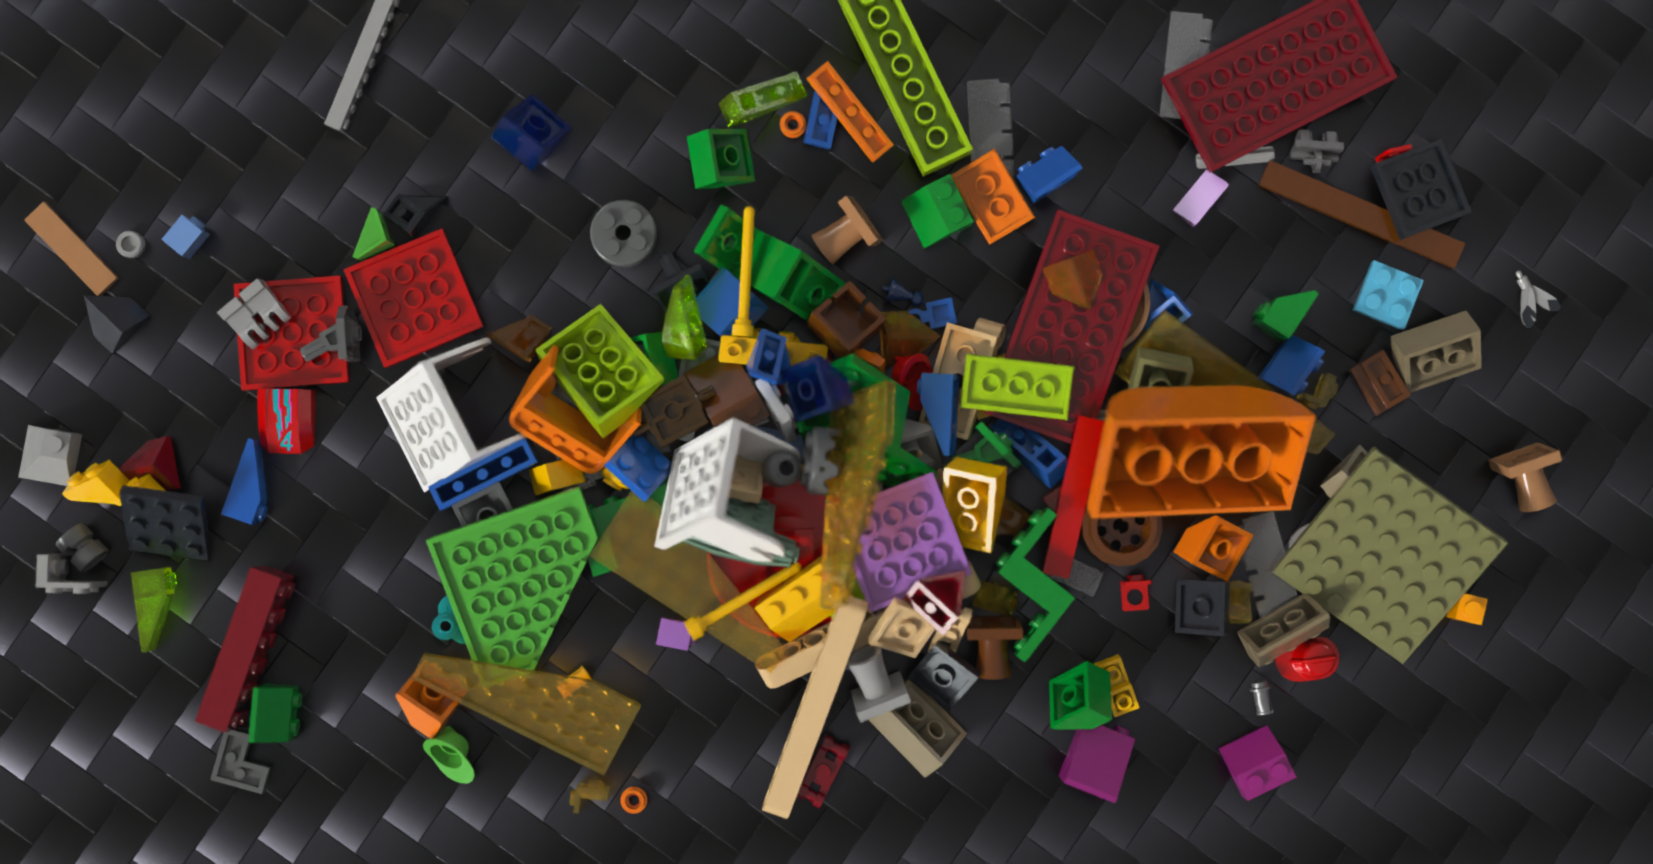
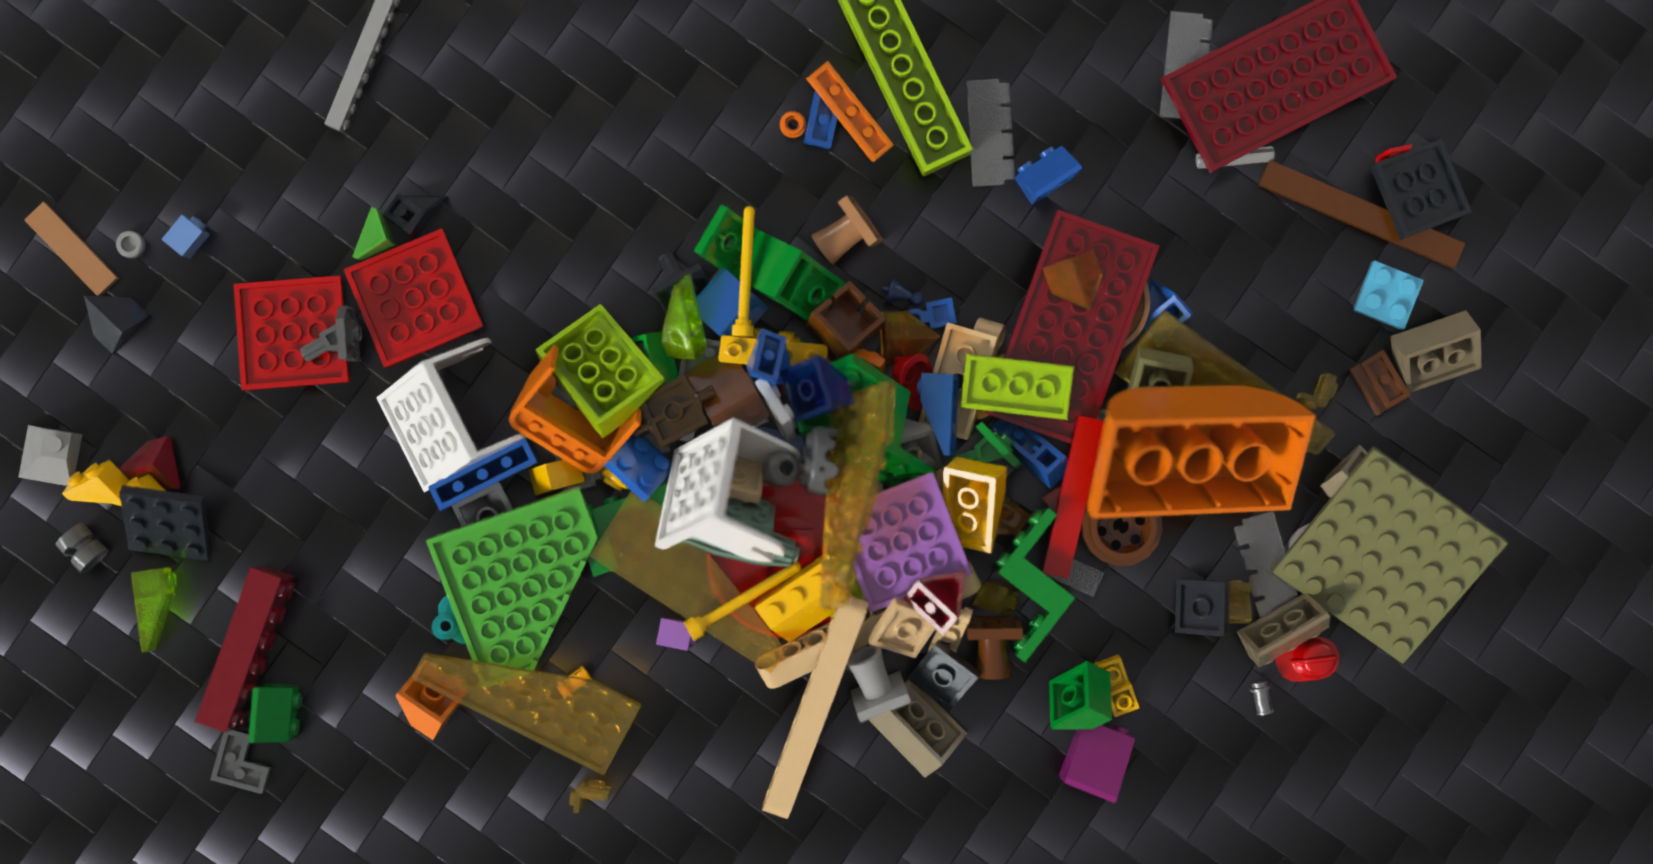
(52, 575): light grey bracket -> none
(248, 490): blue slope -> none
(254, 300): light grey legs -> none
(286, 420): red slope -> none
(450, 754): bright green piece -> none
(522, 336): clear orange slope -> none
(531, 132): clear blue slope -> none
(623, 252): dark grey plate -> none
(628, 806): orange plate -> none
(720, 158): green slope -> none
(761, 99): clear neon green slope -> none
(822, 771): dark red plate -> none
(937, 211): green slope -> none
(992, 196): orange tile -> none
(1135, 582): red bracket -> none
(1200, 198): lavender slope -> none
(1214, 546): orange slope -> none
(1257, 763): magenta slope -> none
(1282, 315): green slope -> none
(1292, 366): blue slope -> none
(1316, 152): flat silver hips -> none
(1469, 609): light orange brick -> none
(1527, 470): medium nougat plant -> none
(1530, 296): light grey piece -> none

